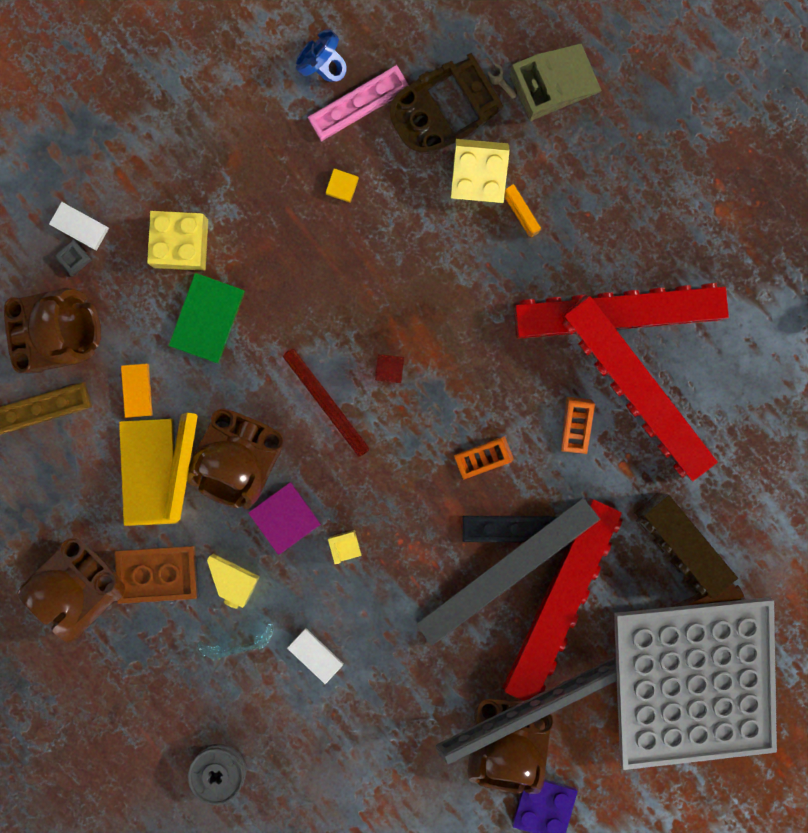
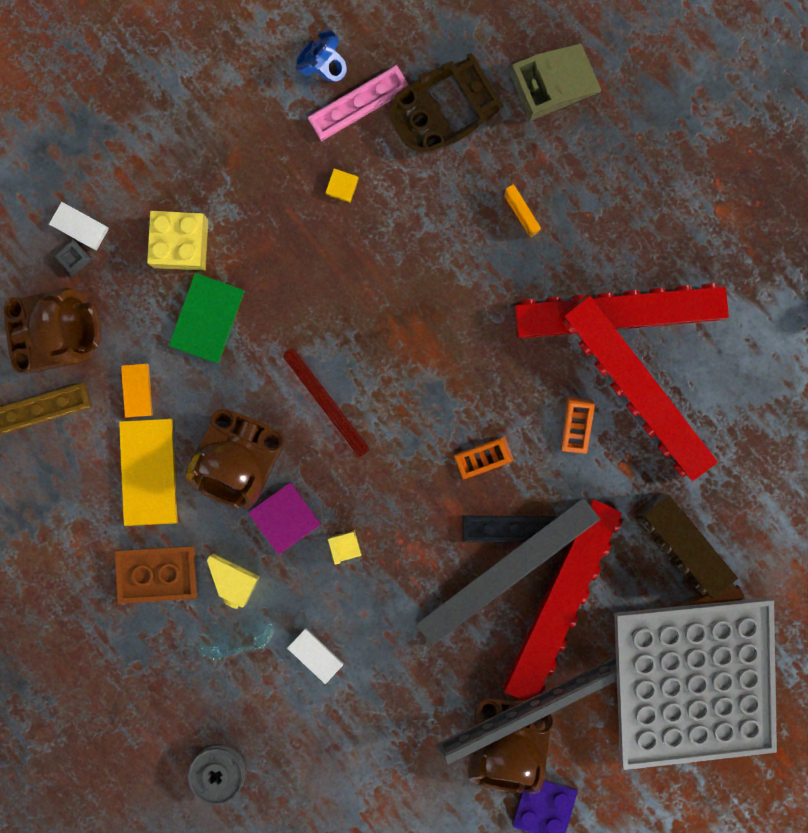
(71, 590): reddish brown piece -> none
(180, 466): yellow tile -> none
(389, 369): clear red brick -> none
(479, 170): light yellow brick -> none
(501, 81): dark tan hand -> none

